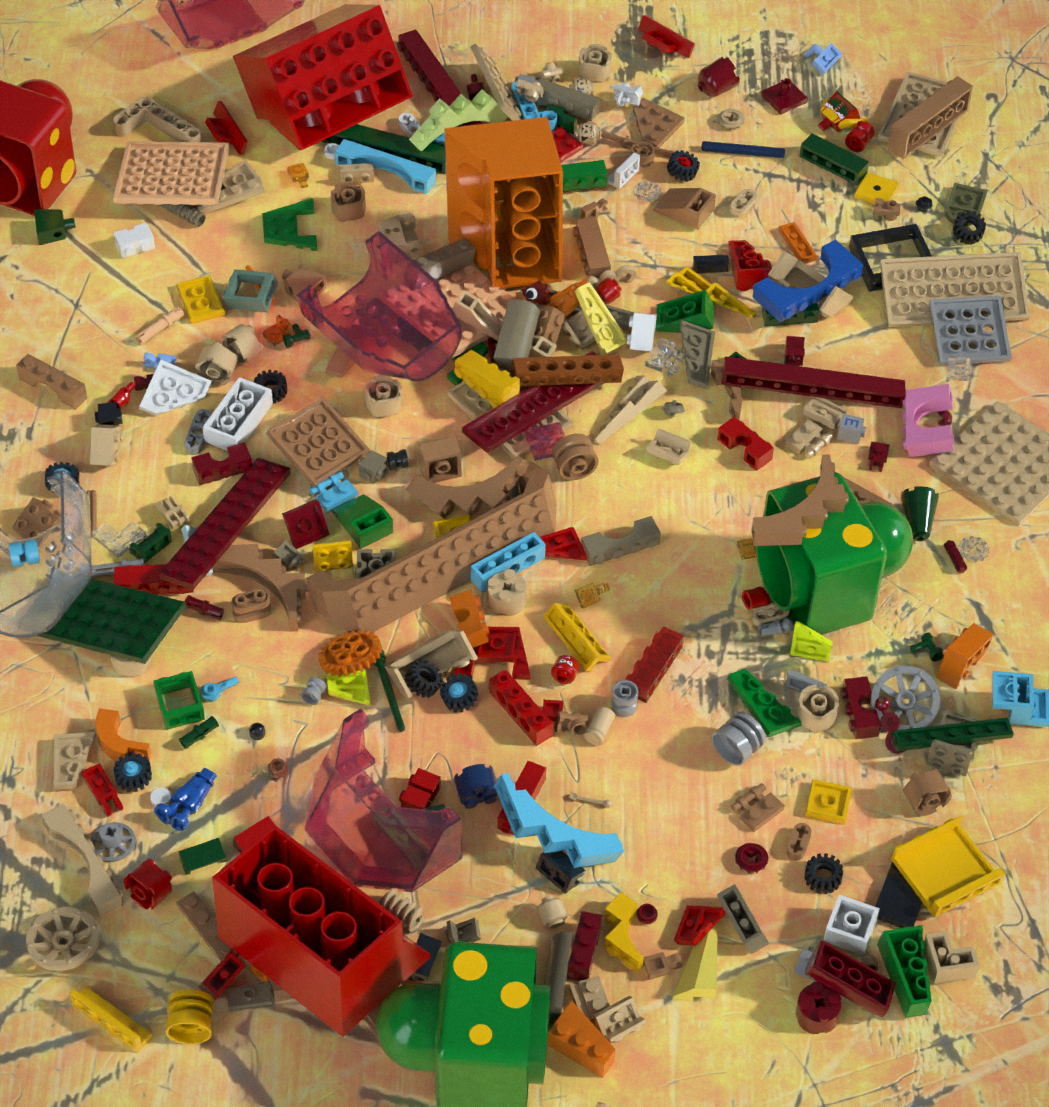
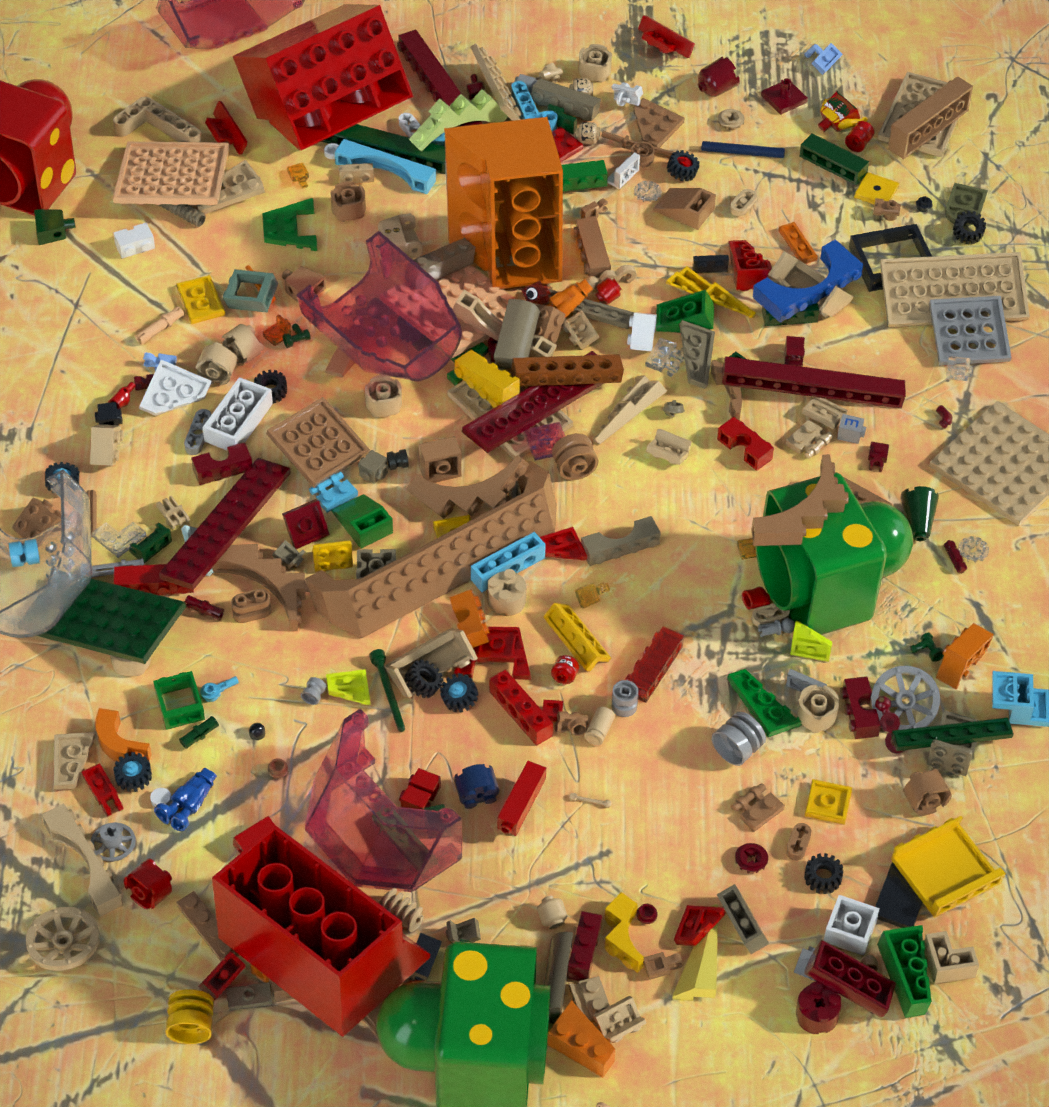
(66, 387): medium nougat arch -> none
(110, 1018): yellow fence -> none
(202, 855): dark green hinge -> none
(350, 653): orange gear -> none
(530, 819): medium azure arch -> none
(531, 90): tan plate -> none
(559, 870): black hinge -> none
(602, 324): light yellow wing -> none
(919, 403): bright pink arch -> none

